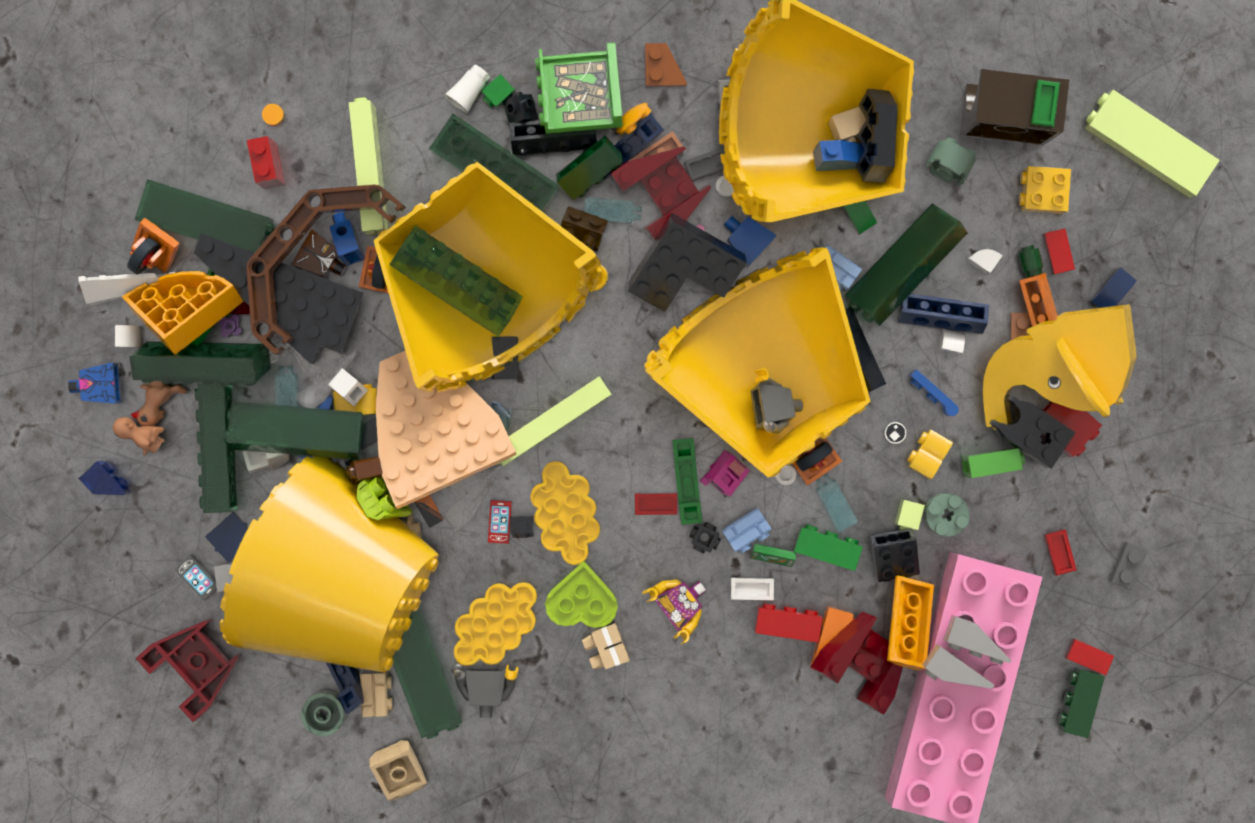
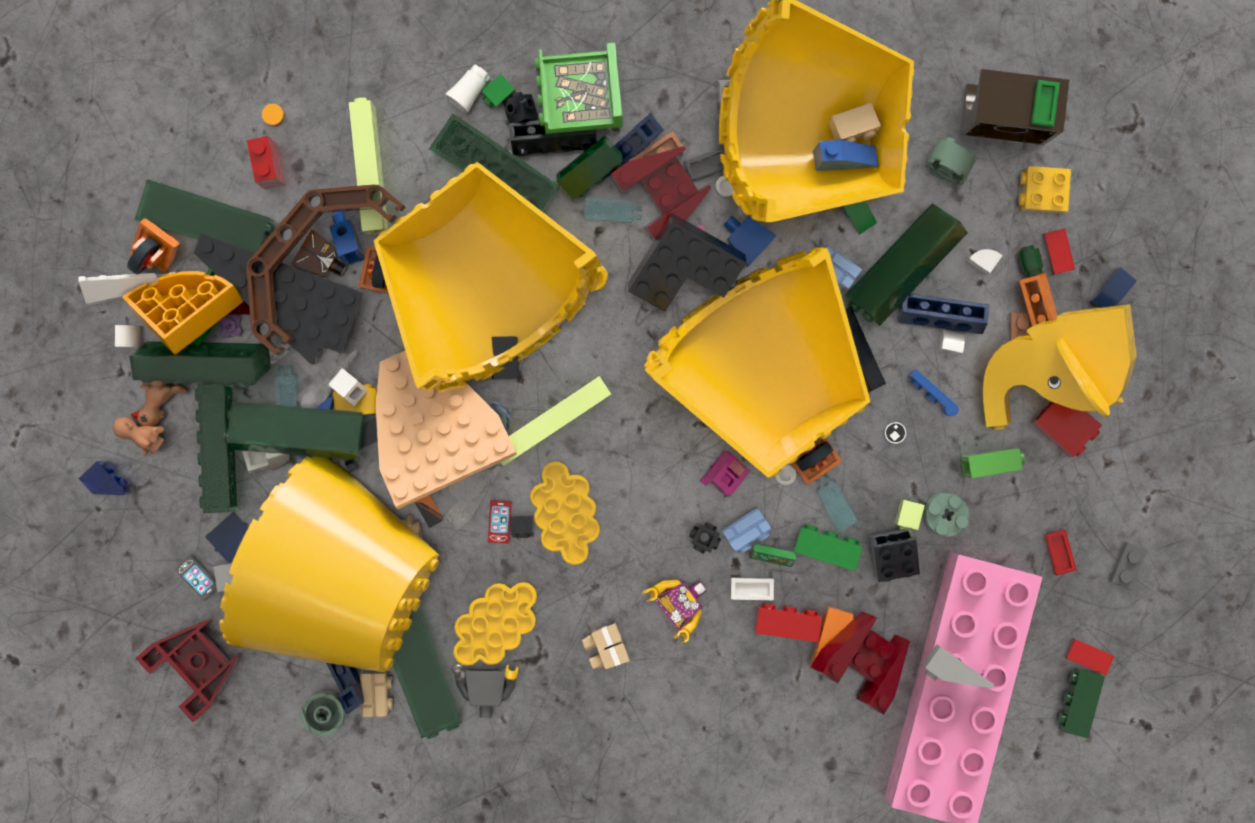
(98, 384): blue torso -> none
(364, 469): reddish brown brick -> none
(377, 501): lime slope -> none
(397, 770): tan slope -> none
(456, 281): clear green brick -> none
(581, 598): lime plate -> none
(585, 227): dark brown brick -> none
(632, 116): light orange dish -> none
(655, 503): red tile -> none
(661, 67): dark orange wing -> none
(687, 481): green slope -> none
(772, 403): dark grey torso -> none
(877, 135): black brick -> none
(910, 623): light orange slope -> none
(929, 454): yellow brick -> none
(970, 636): light grey slope -> none
(1026, 431): black brick -> none
(1151, 143): yellowish green brick -> none

